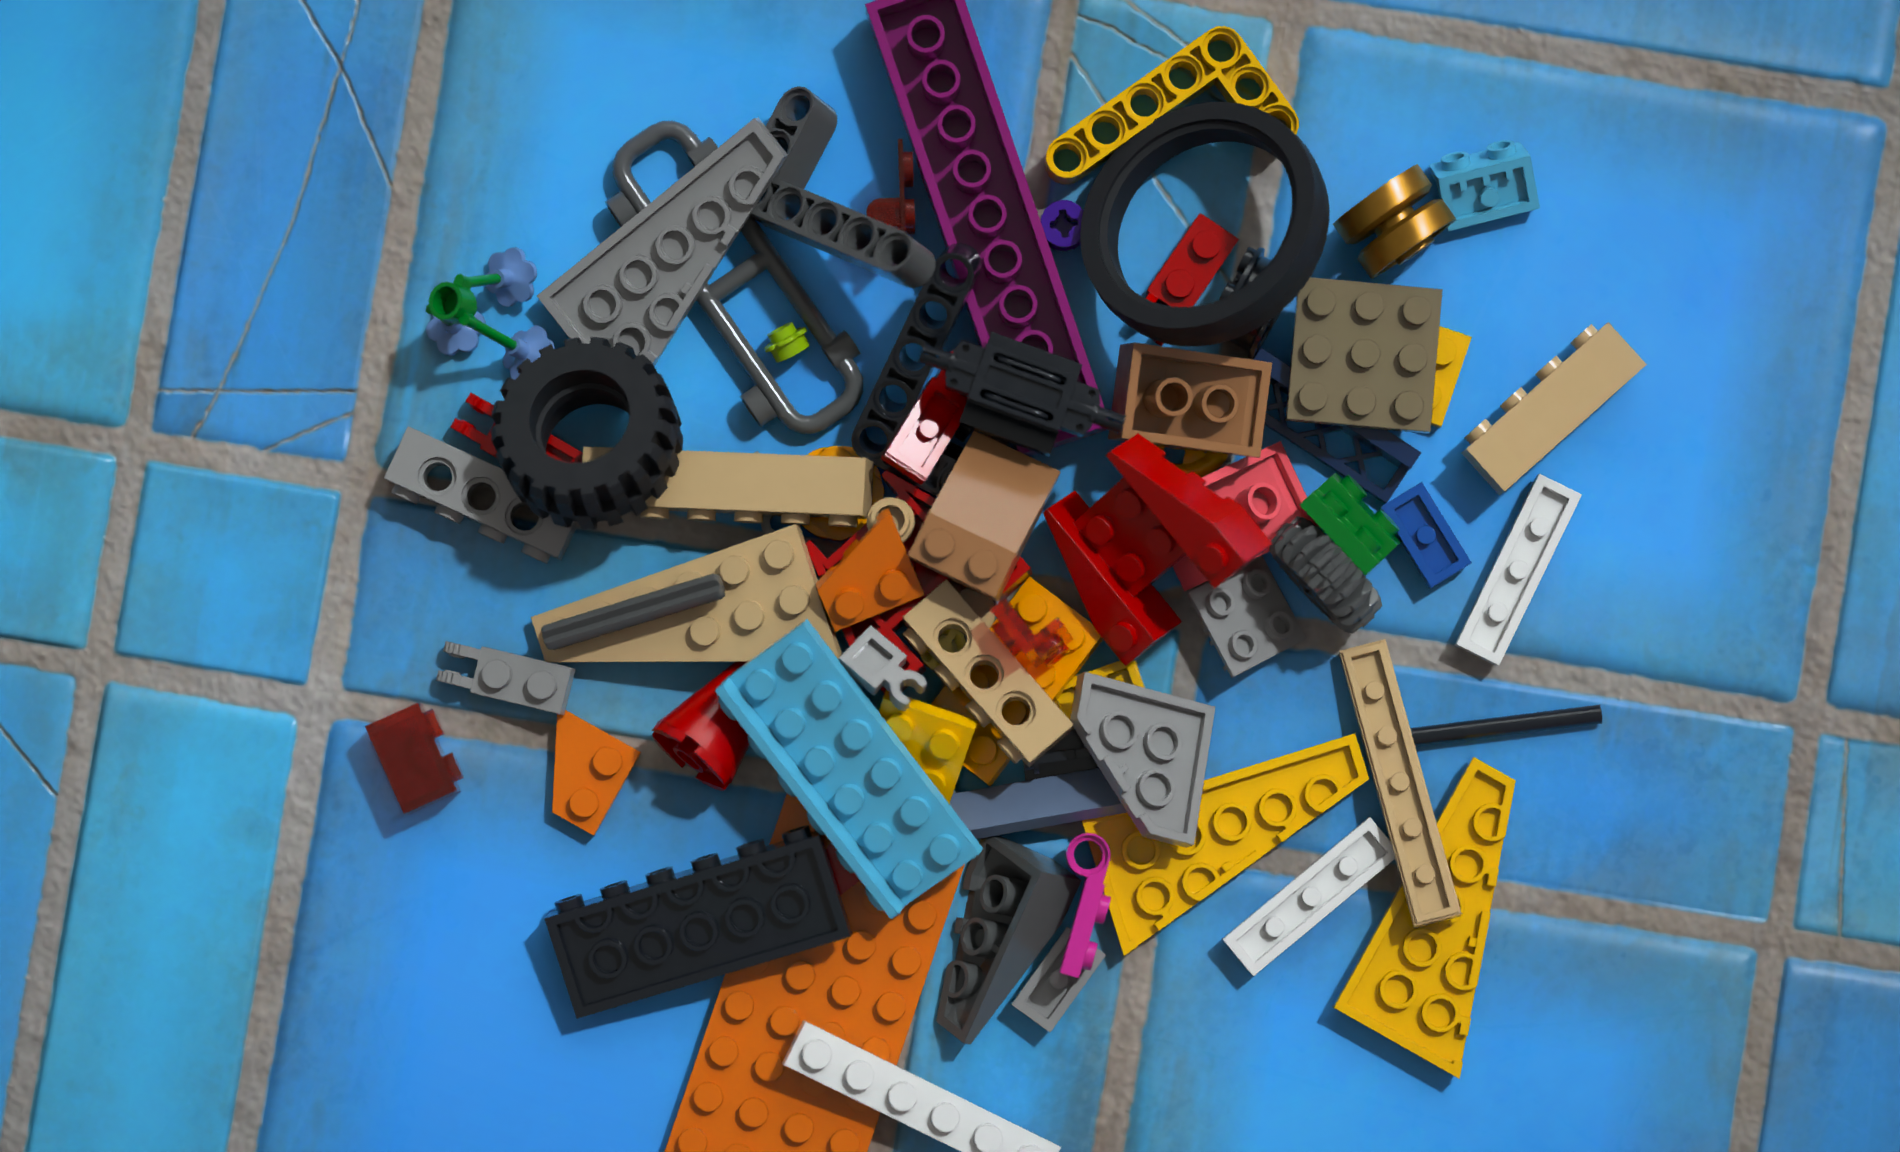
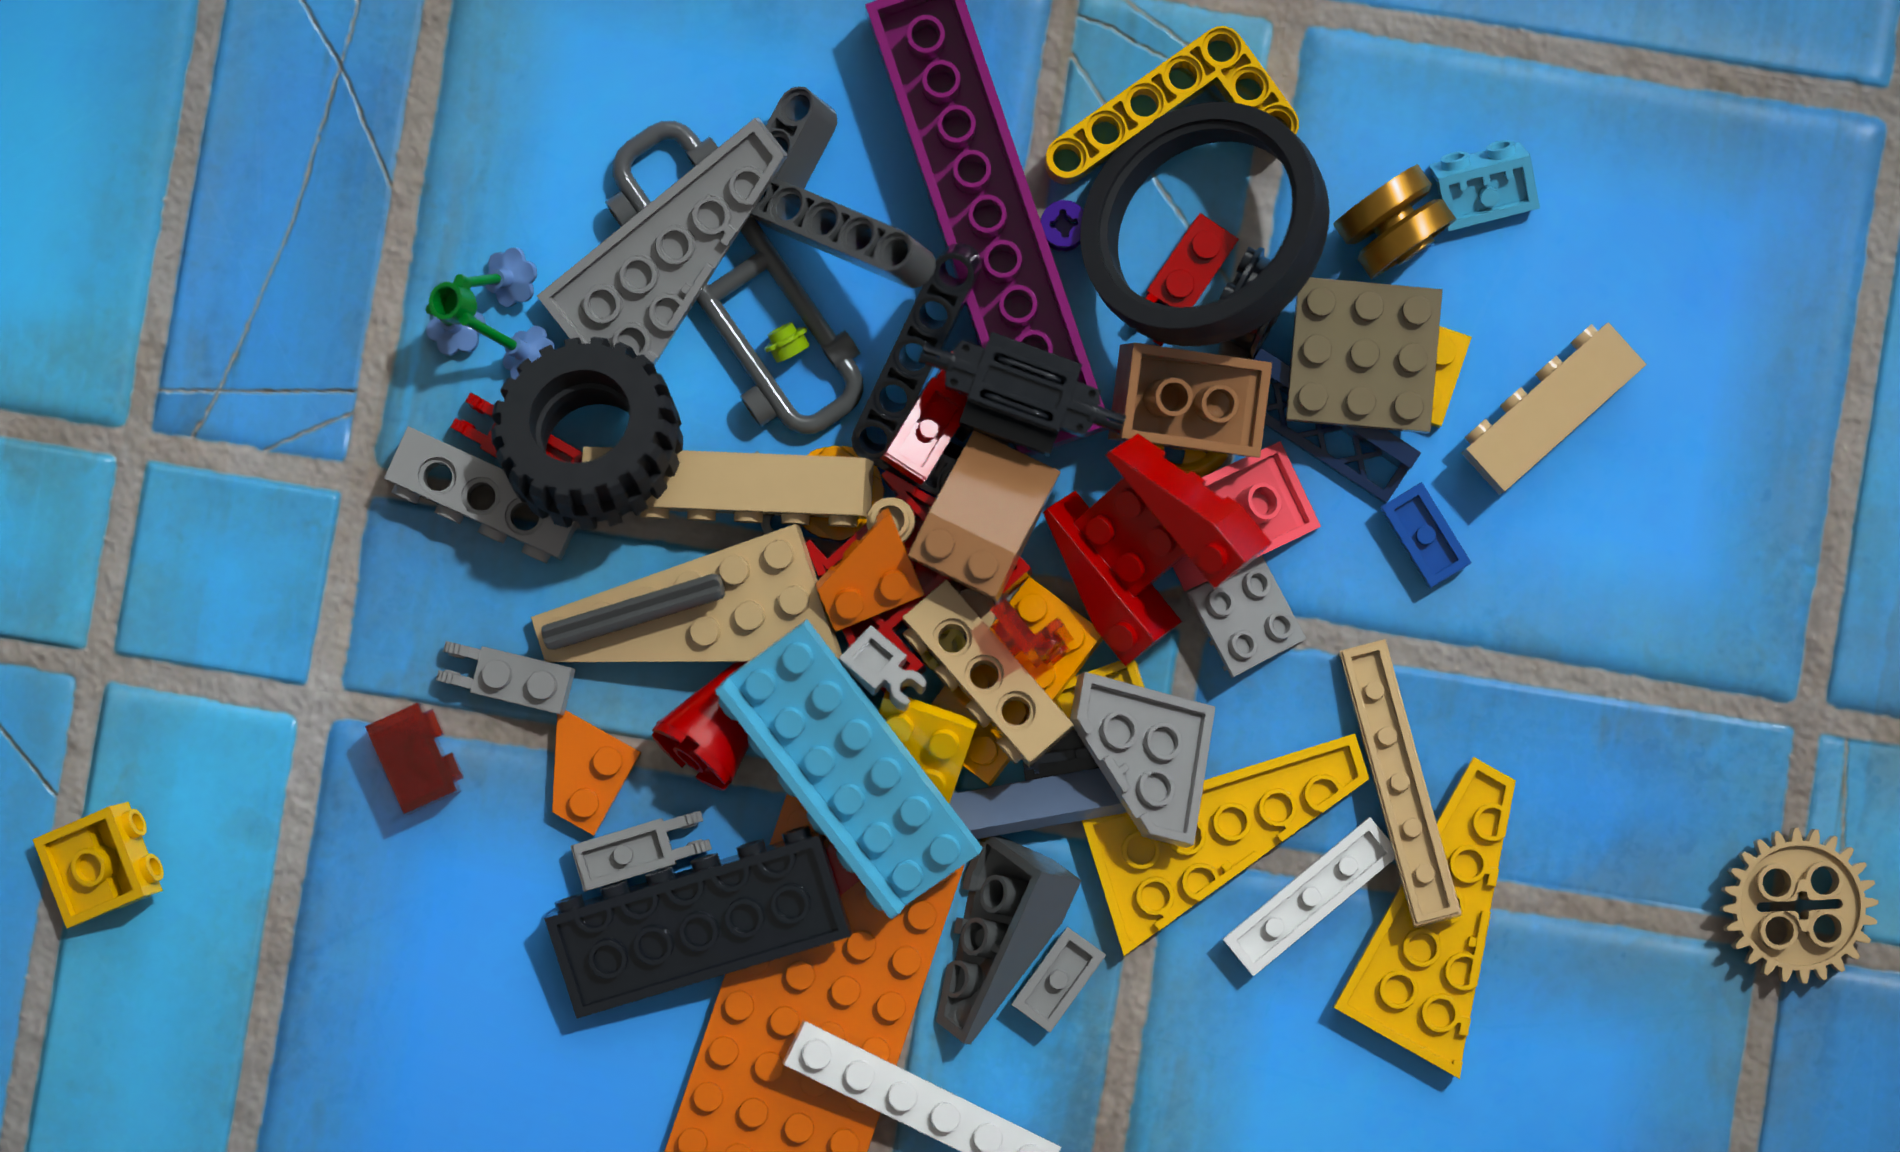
(99, 863): none -> yellow plate
(634, 851): none -> light grey hinge
(897, 211): clear red hinge -> none
(1090, 909): dark pink plate -> none
(1325, 574): dark grey gear -> none
(1350, 523): green plate -> none
(1507, 725): black bar -> none
(1518, 569): white plate -> none
(1796, 863): none -> tan gear

